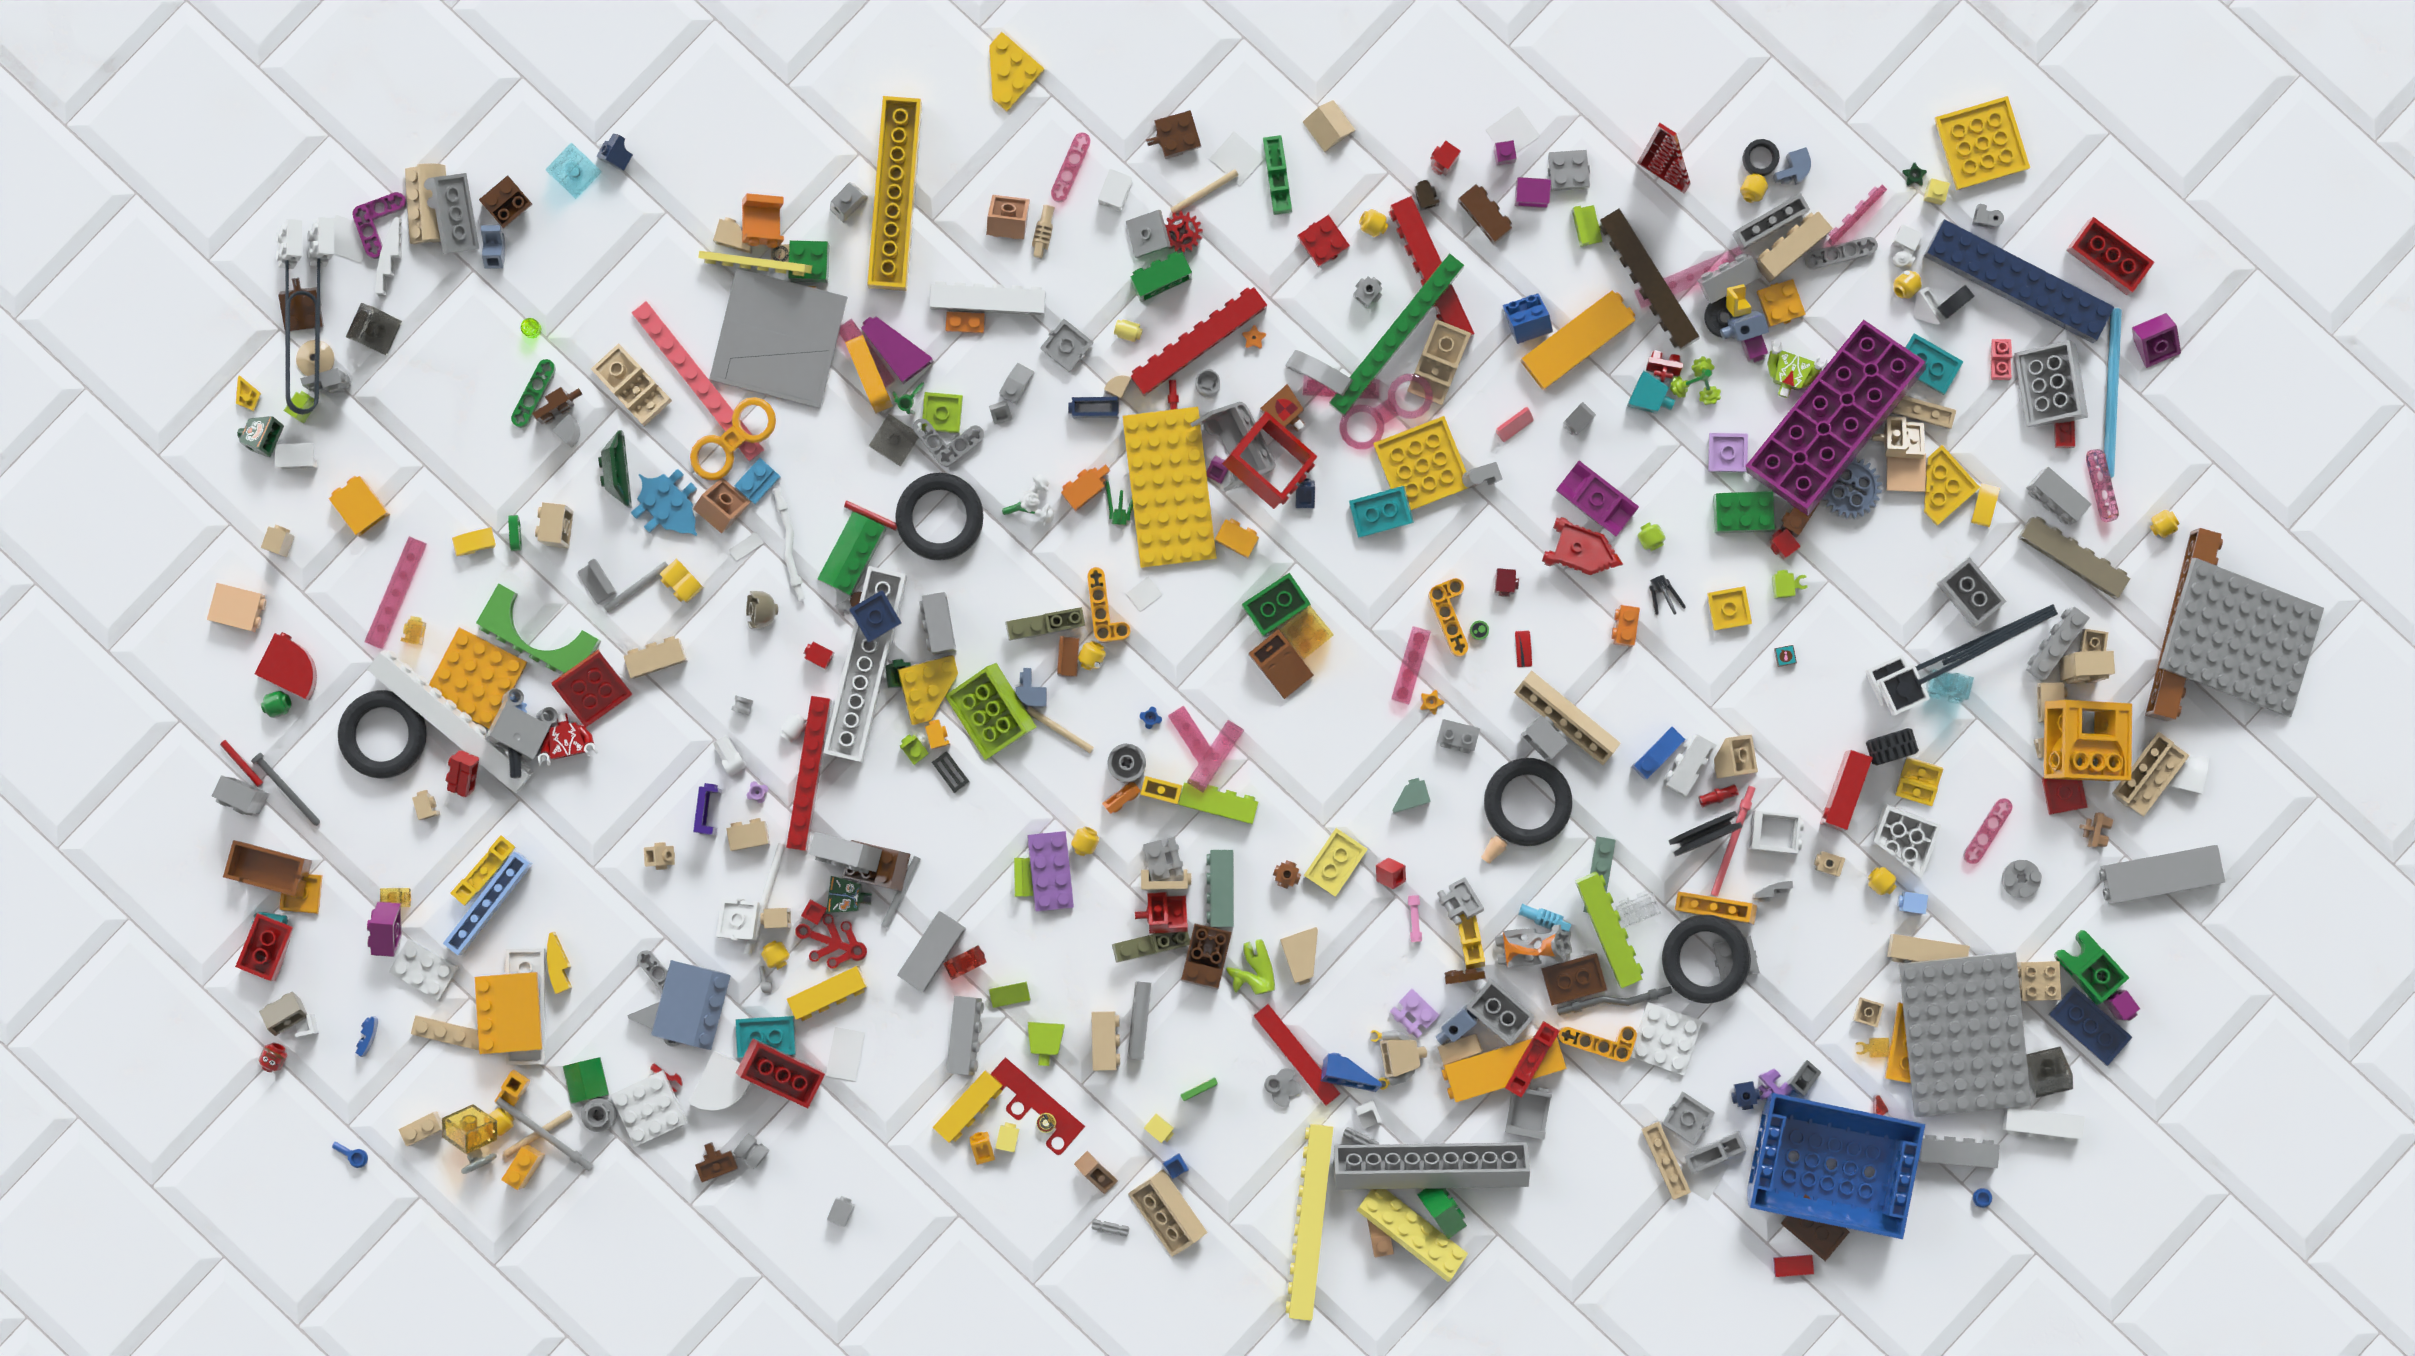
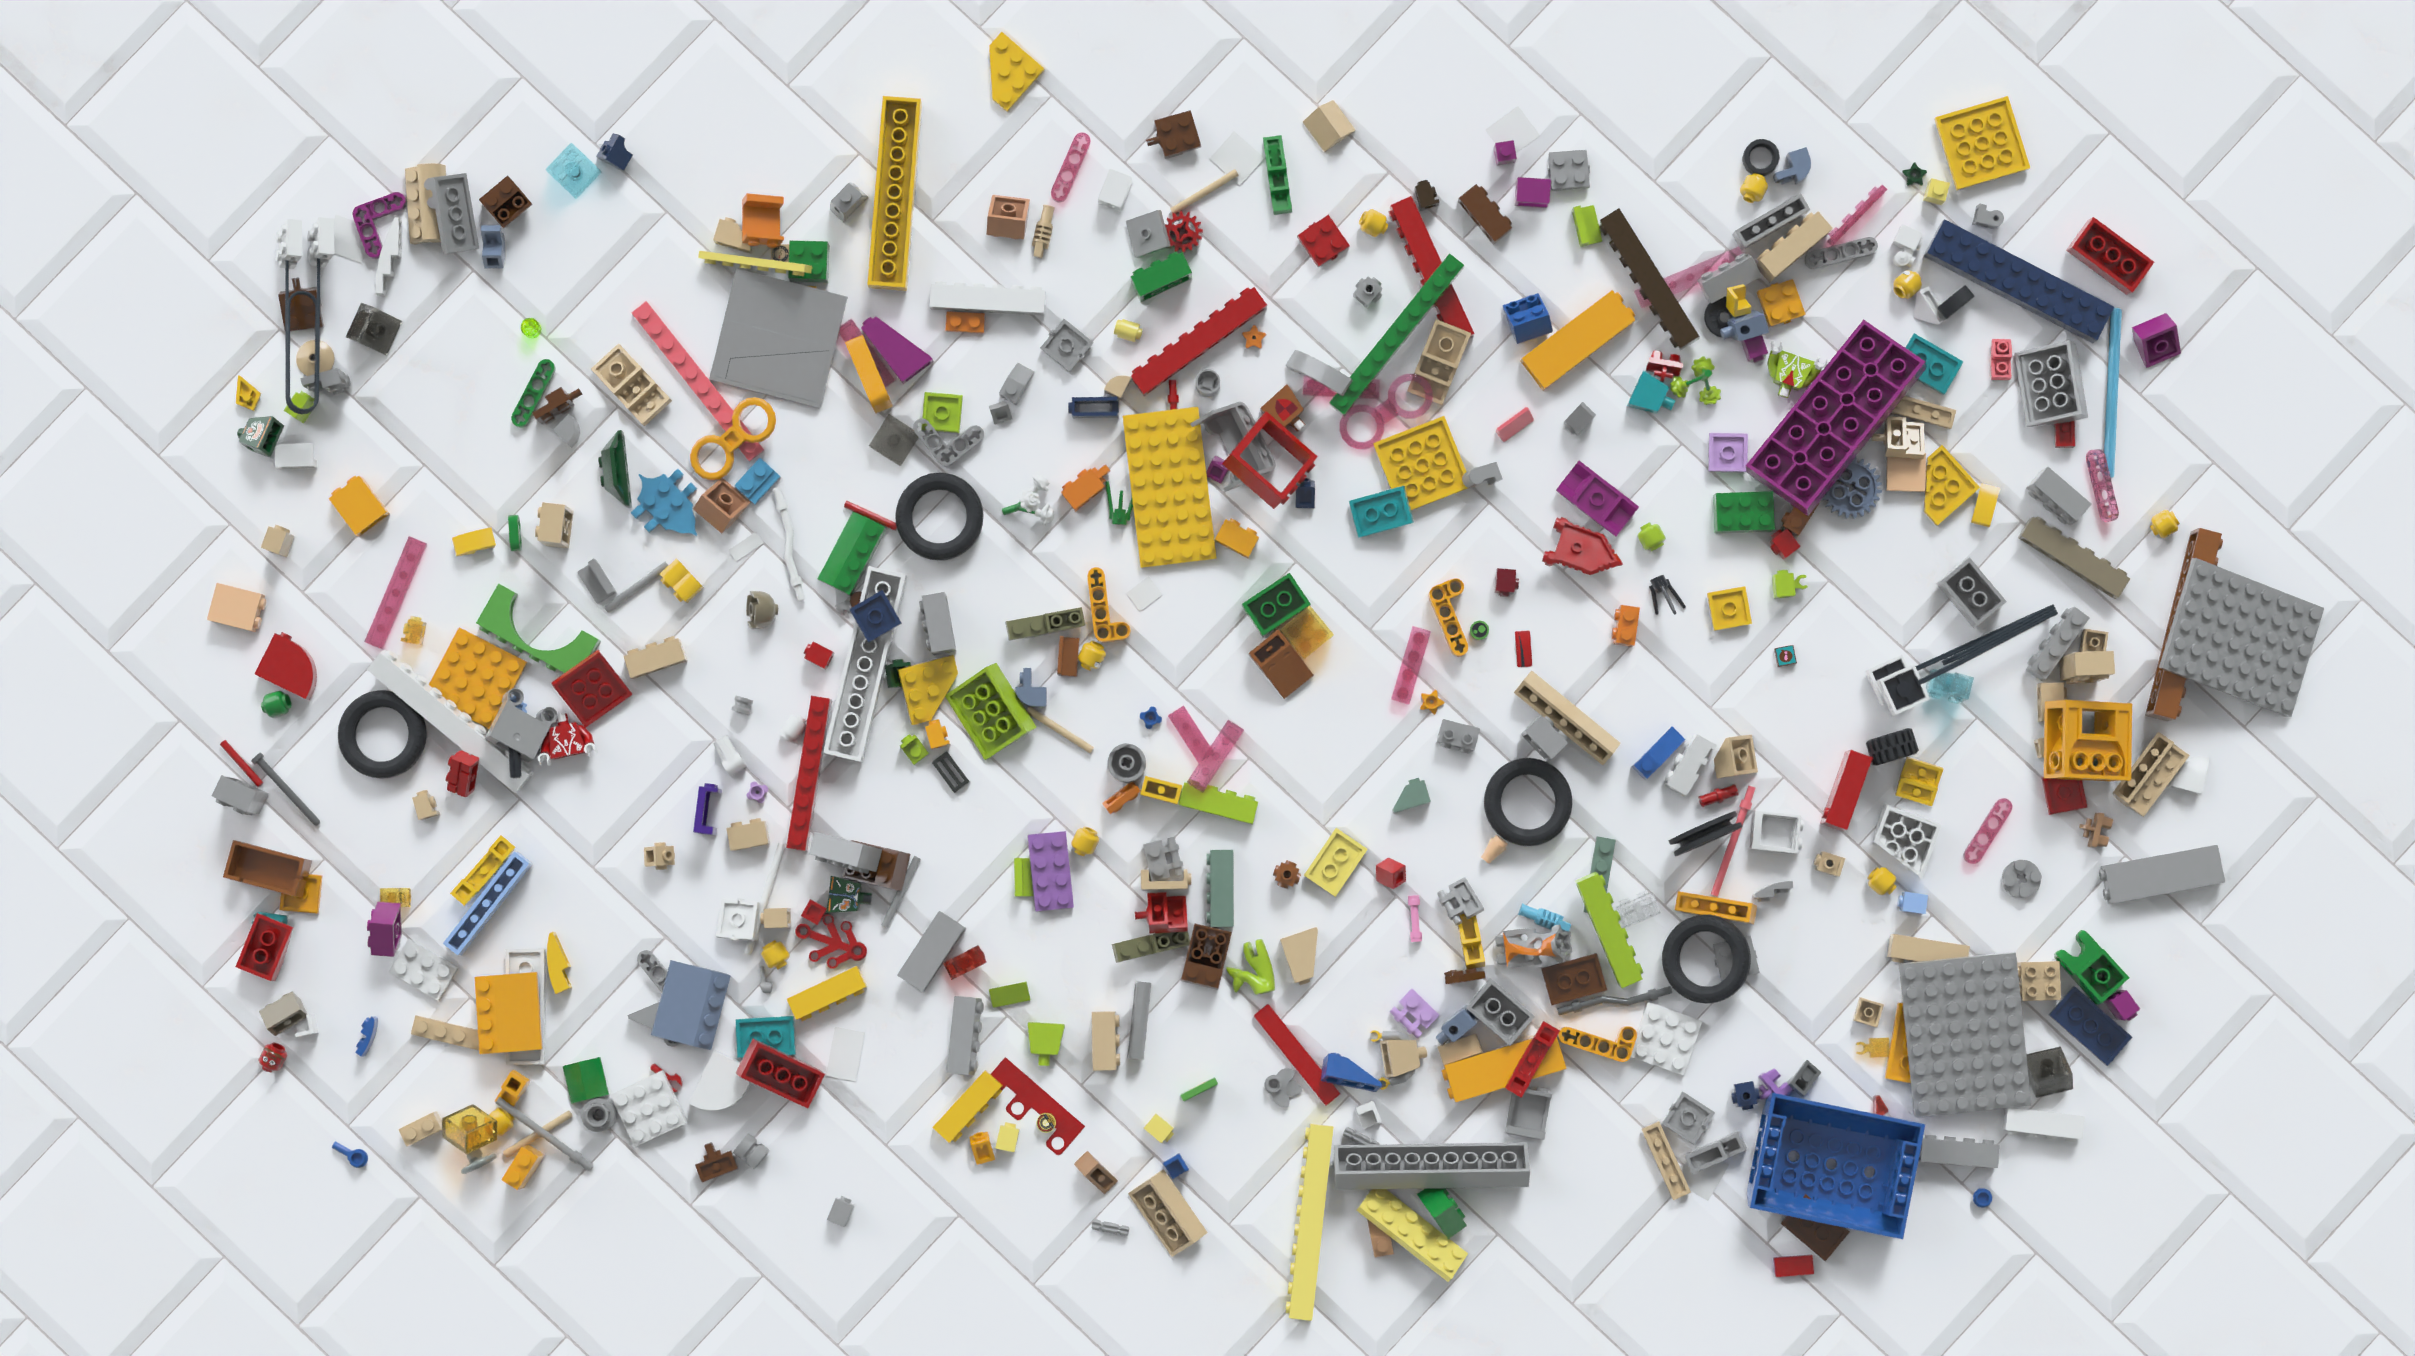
(906, 401): green plant -> none
(1444, 158): red brick -> none
(1665, 159): red wedge -> none

